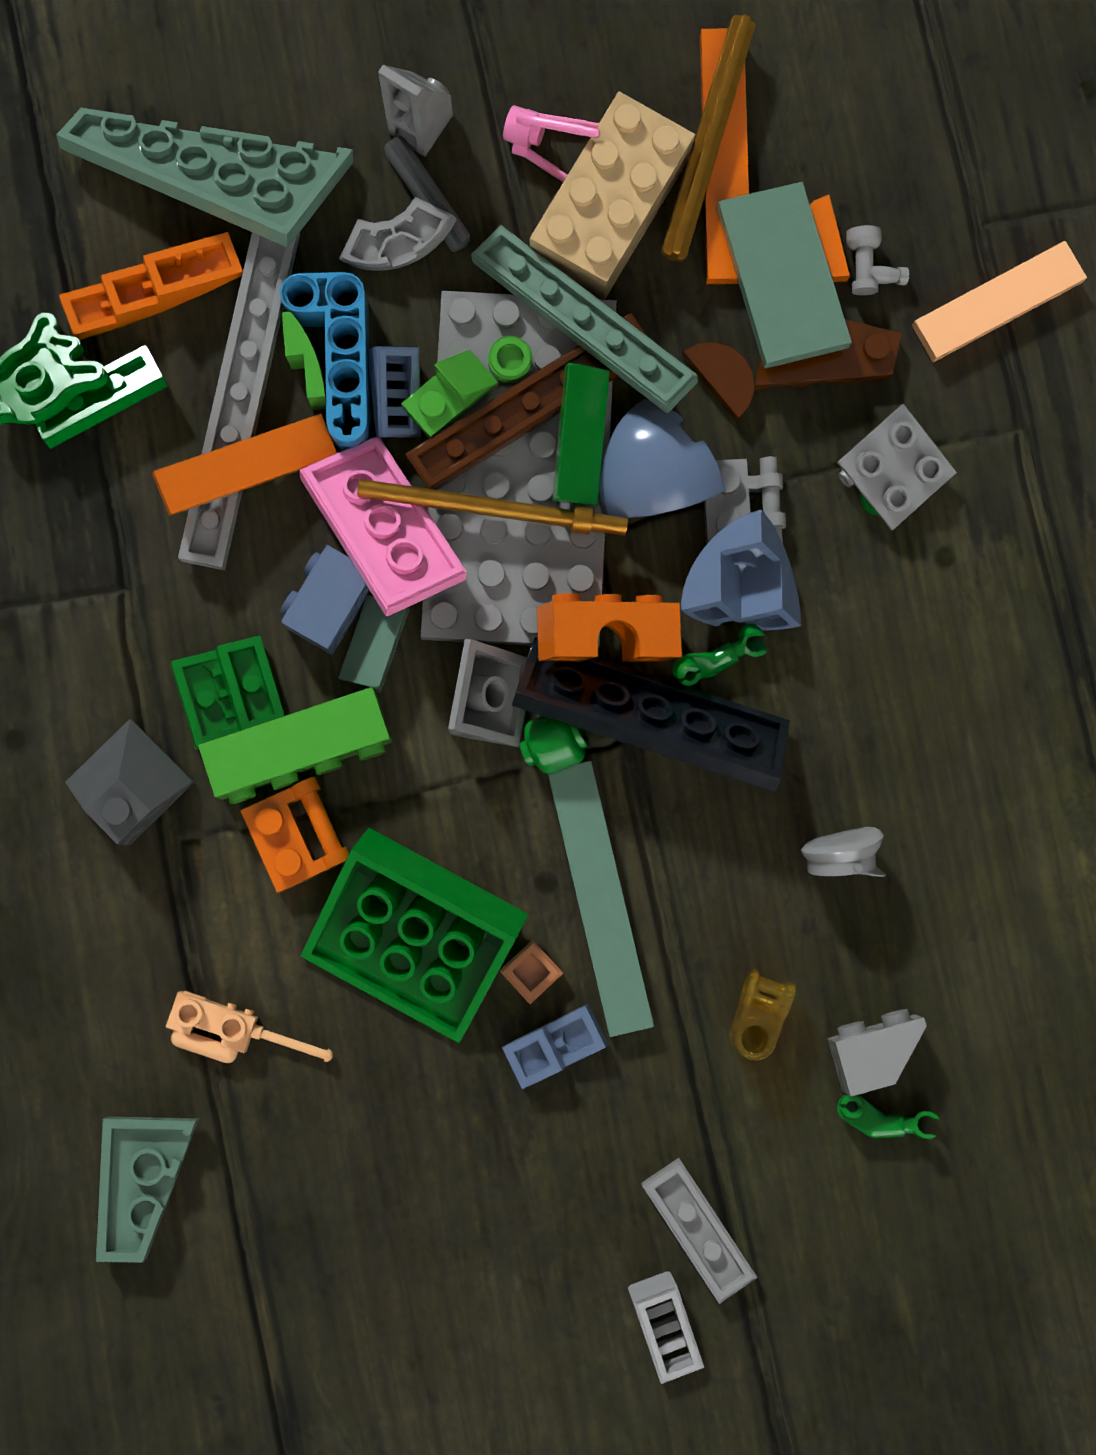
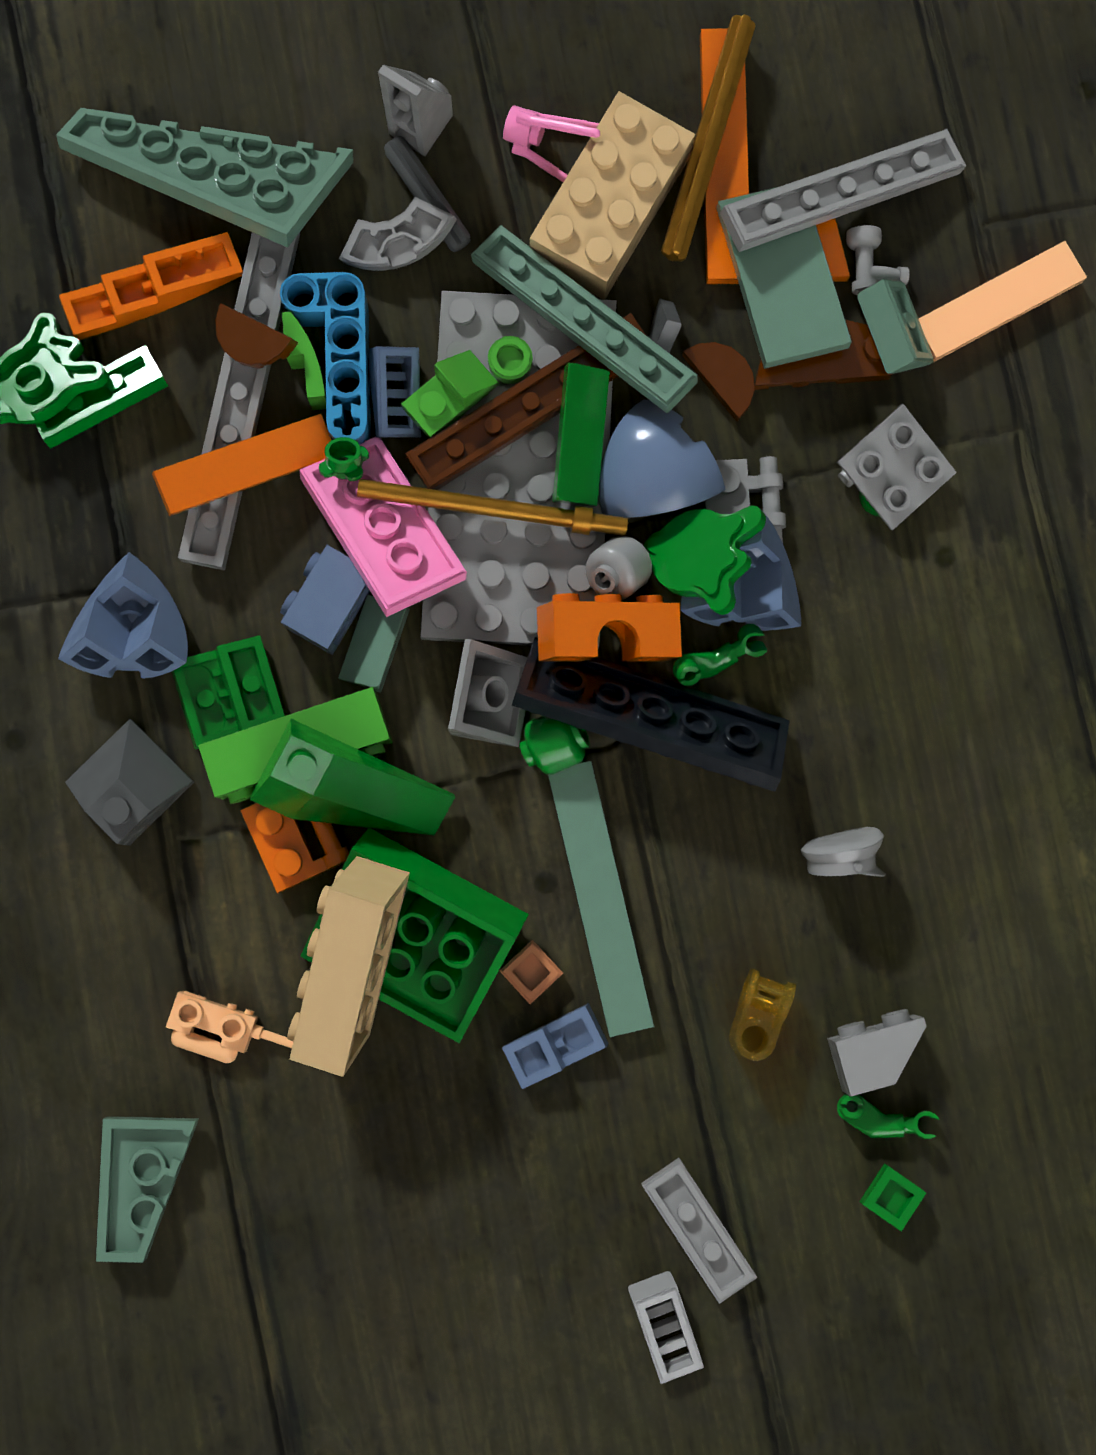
(127, 626): none -> sand blue brick
(250, 340): none -> reddish brown tile
(337, 784): none -> green wedge
(343, 459): none -> green plate
(347, 965): none -> tan brick
(619, 567): none -> light grey head
(665, 324): none -> dark grey tile
(702, 554): none -> green tile
(842, 190): none -> light grey tile
(892, 1197): none -> green plate
(895, 326): none -> sand green slope

